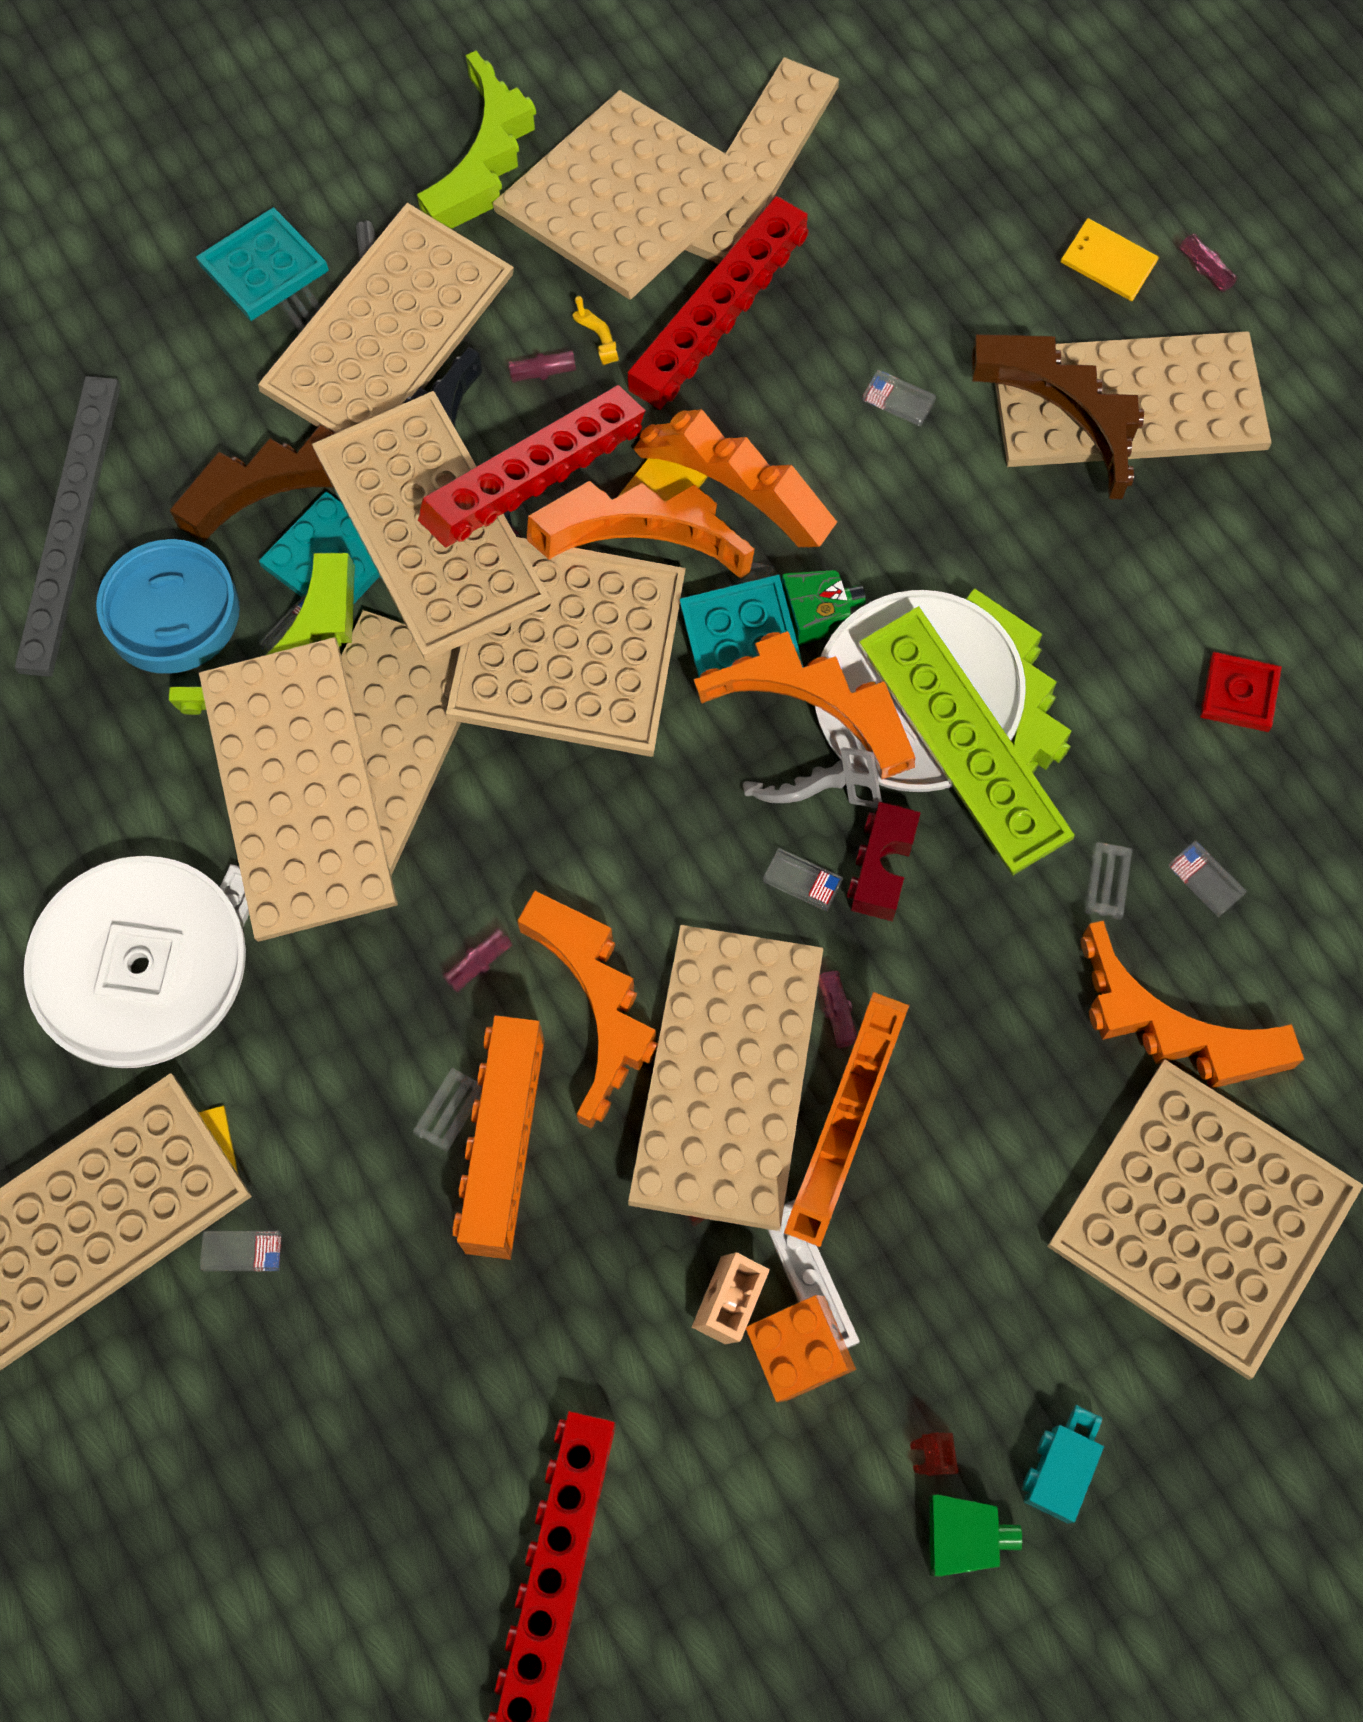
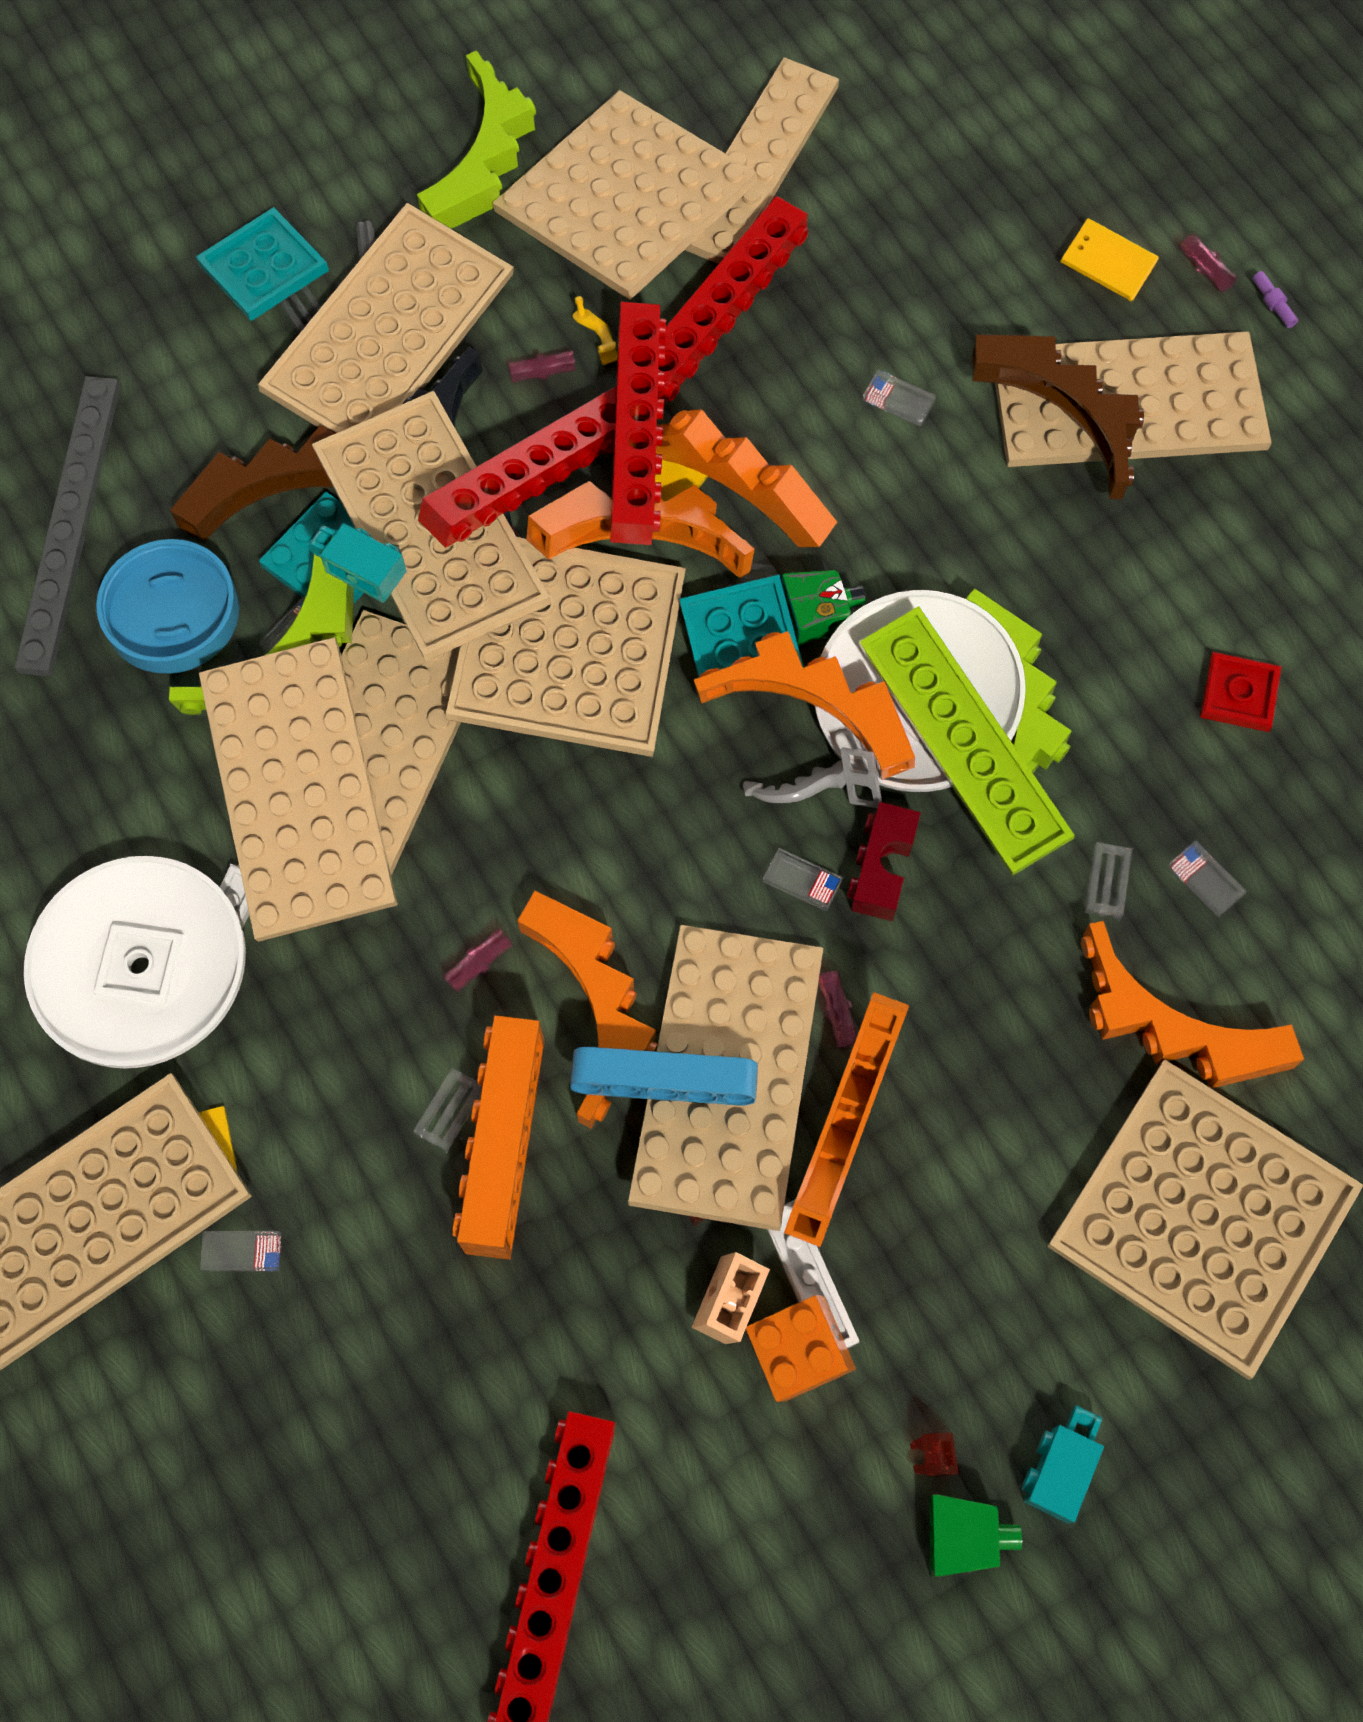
(359, 560): none -> teal brick
(636, 424): none -> red brick
(664, 1076): none -> dark azure beam
(1275, 299): none -> medium lavender bar

